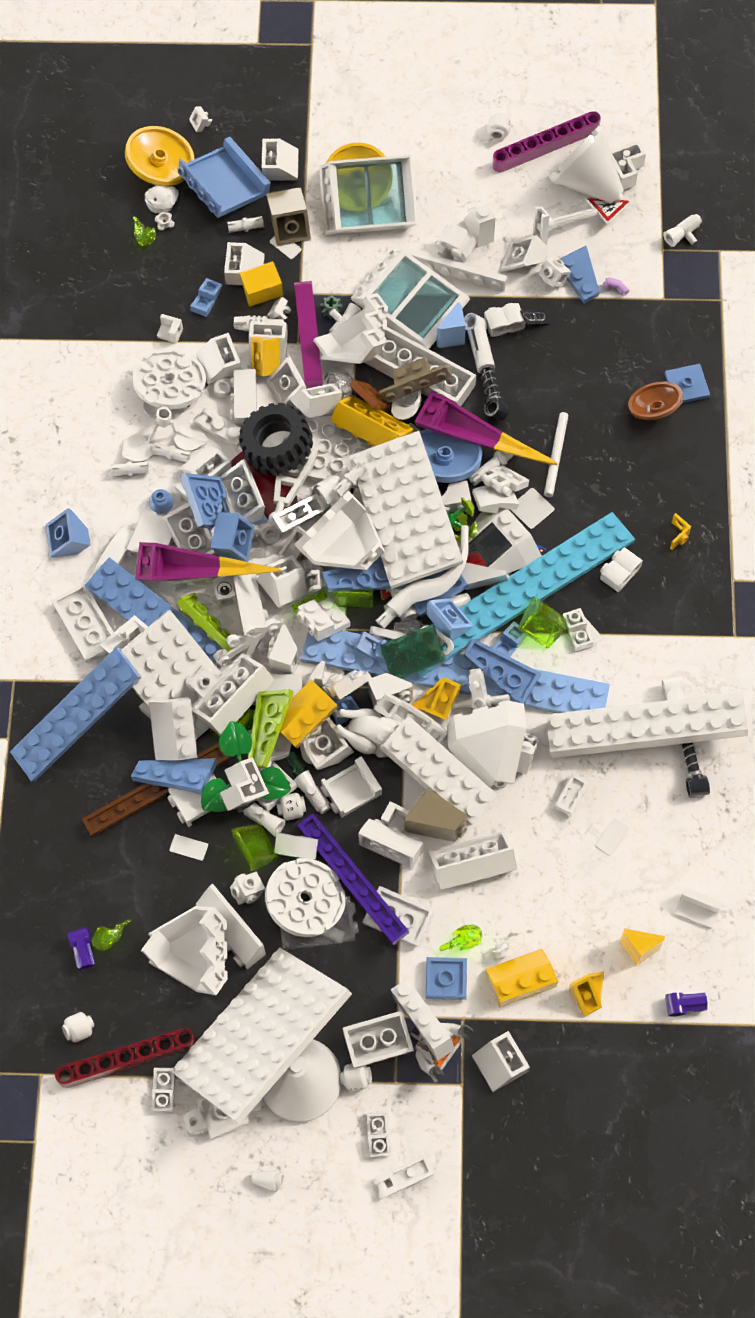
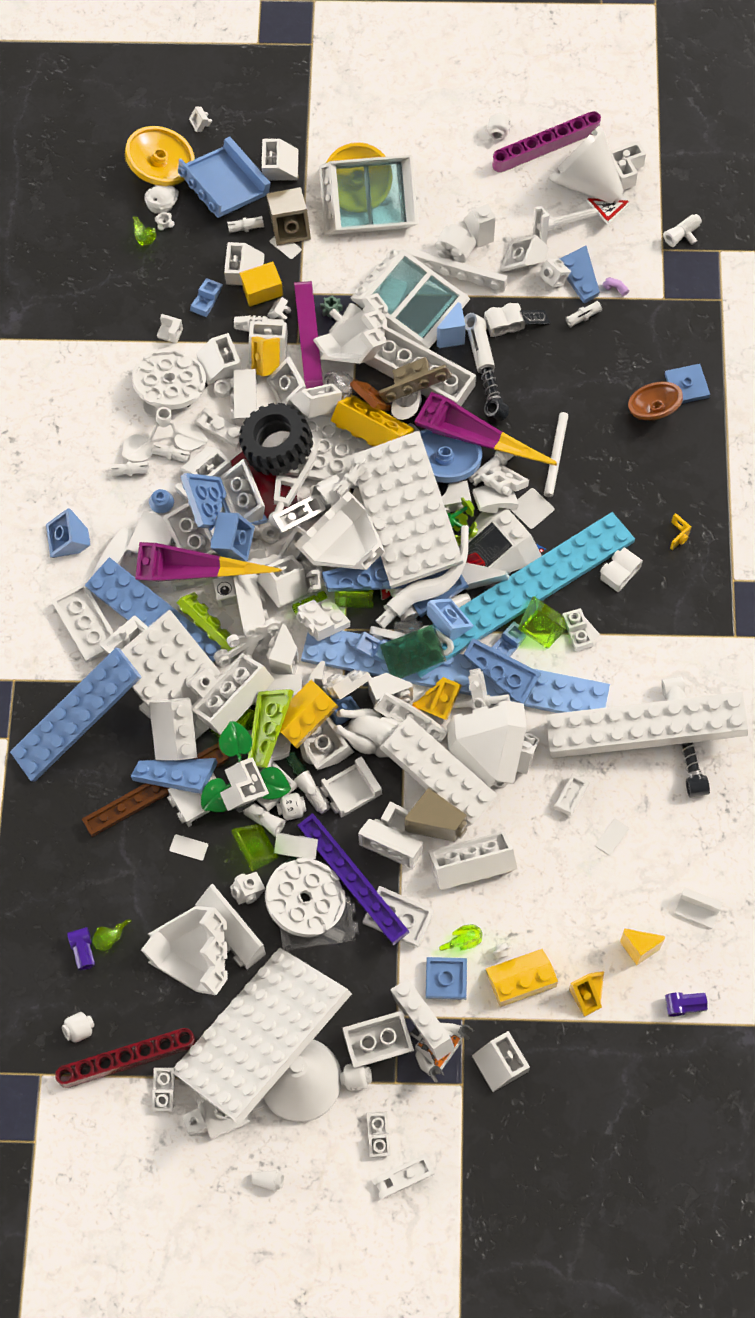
(593, 308): none -> white pin

